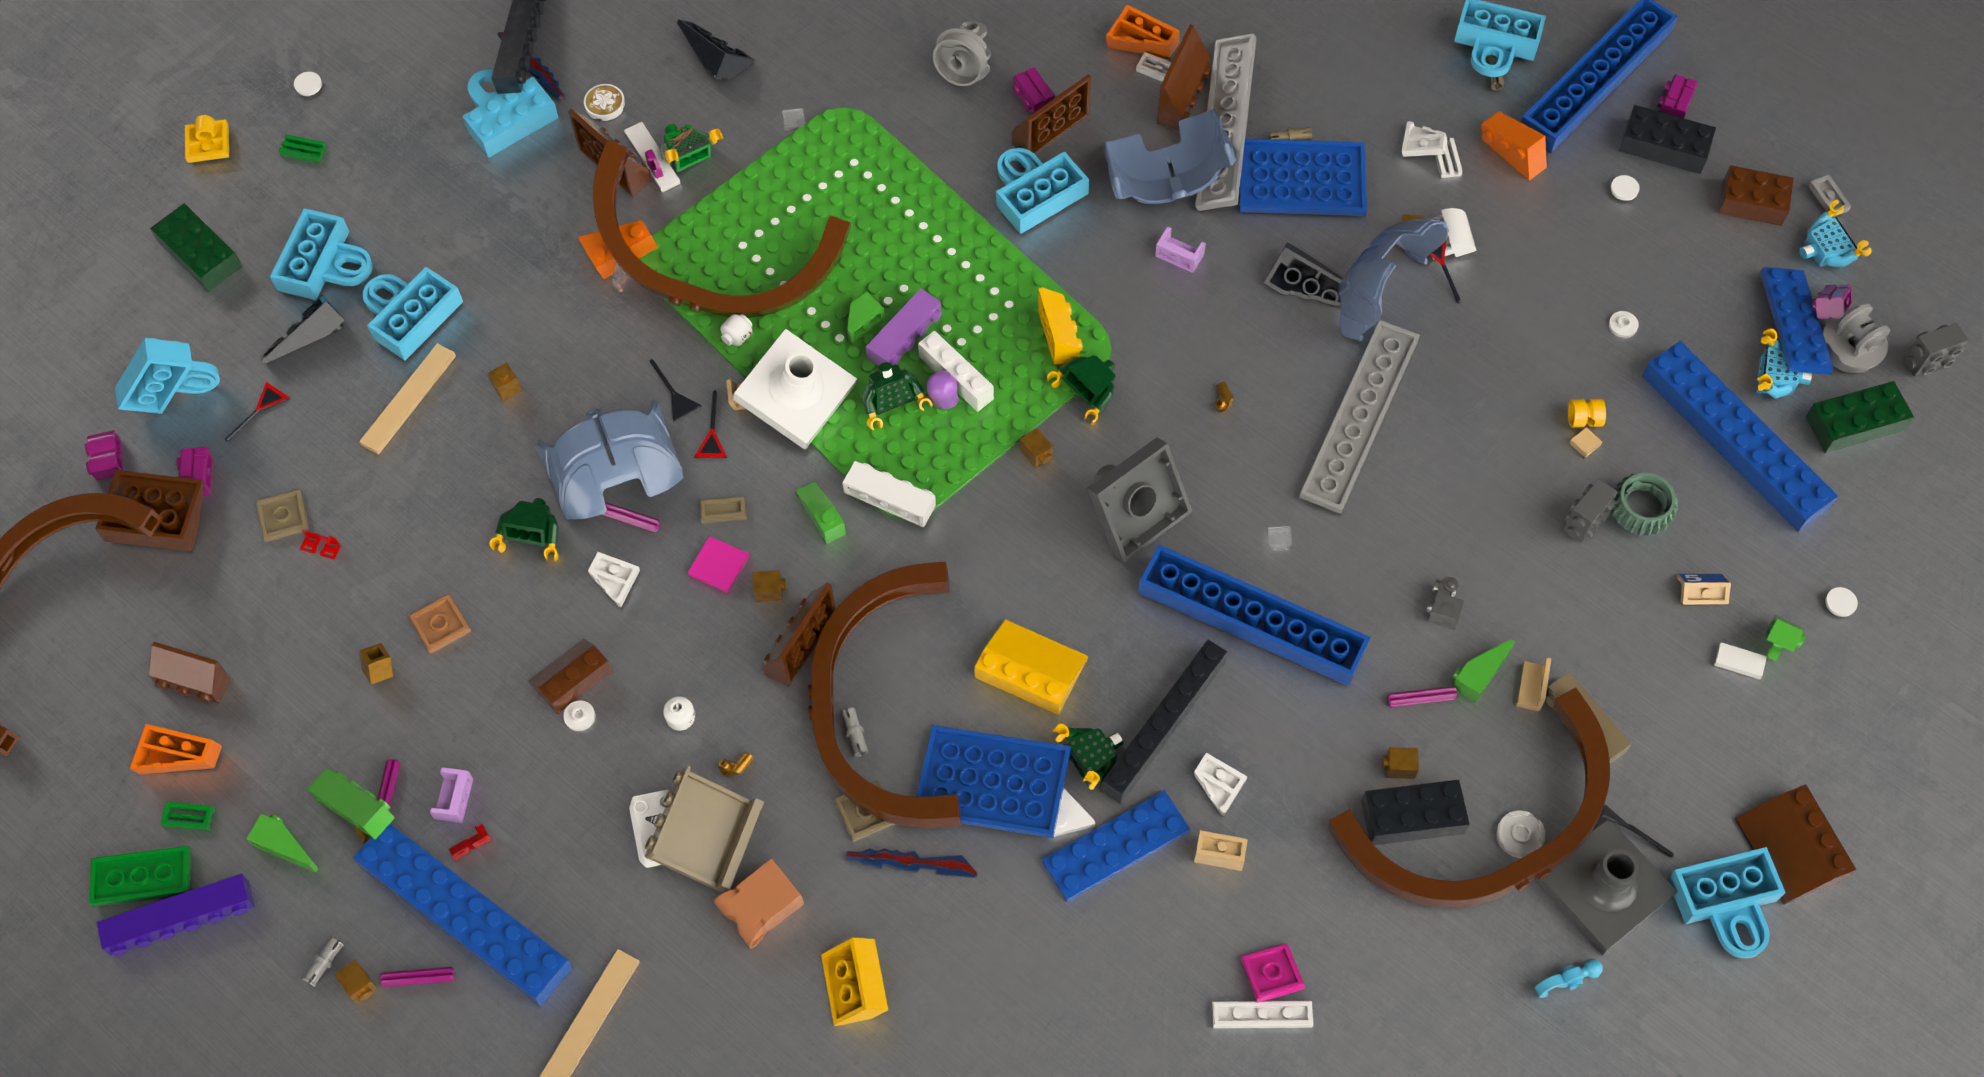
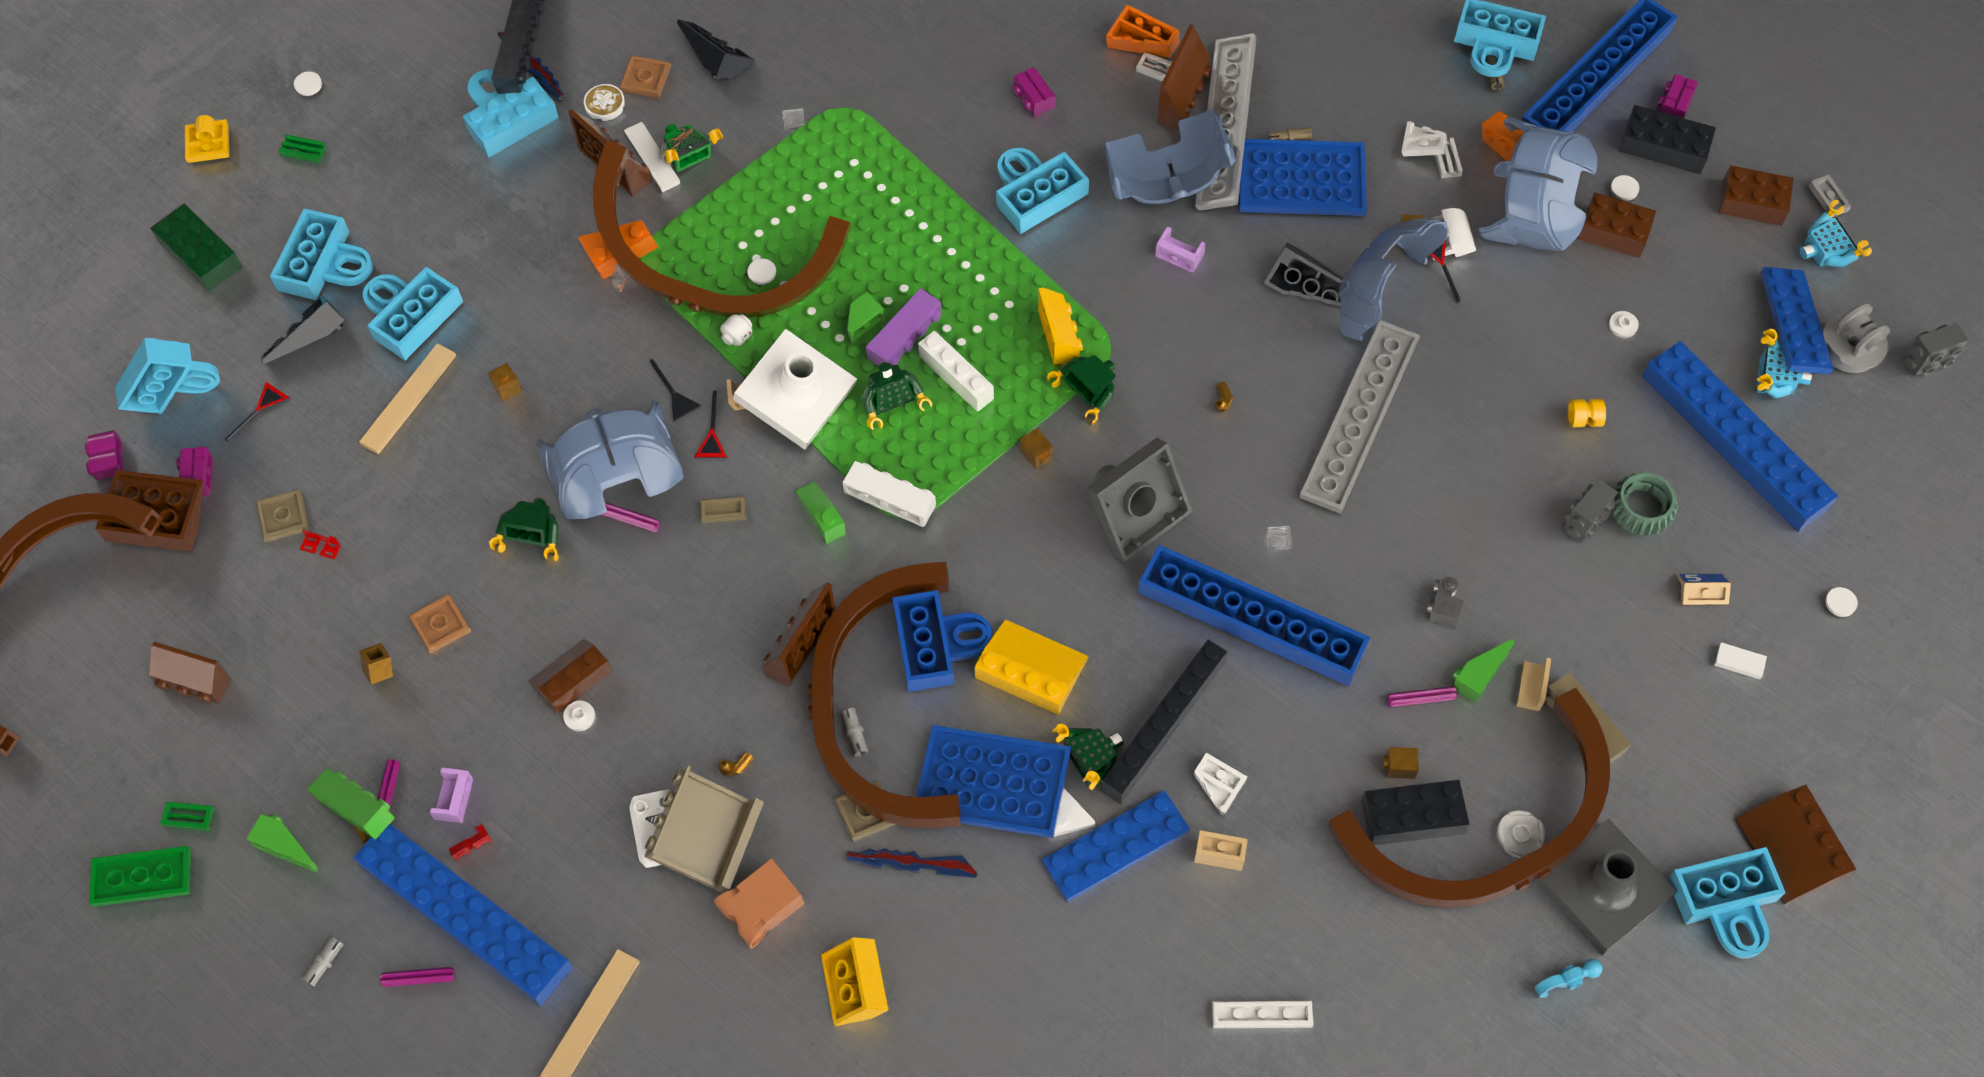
(173, 751): orange wedge -> none
(175, 915): dark purple brick -> none
(355, 982): pearl gold brick -> none
(613, 576): white wing -> none
(645, 76): none -> medium nougat tile
(653, 164): magenta tile -> none
(679, 713): white head -> none
(718, 564): dark pink tile -> none
(761, 271): none -> white piece
(768, 586): pearl gold brick -> none
(932, 641): none -> blue brick
(942, 390): medium lavender hair -> none
(962, 54): light grey piece -> none
(1054, 117): reddish brown slope -> none
(1272, 972): dark pink tile -> none
(1538, 208): none -> sand blue piece
(1585, 442): tan tile -> none
(1612, 816): black piece -> none
(1617, 225): none -> reddish brown brick
(1783, 635): bright green brick -> none
(1833, 301): magenta brick -> none
(1859, 416): dark green brick -> none

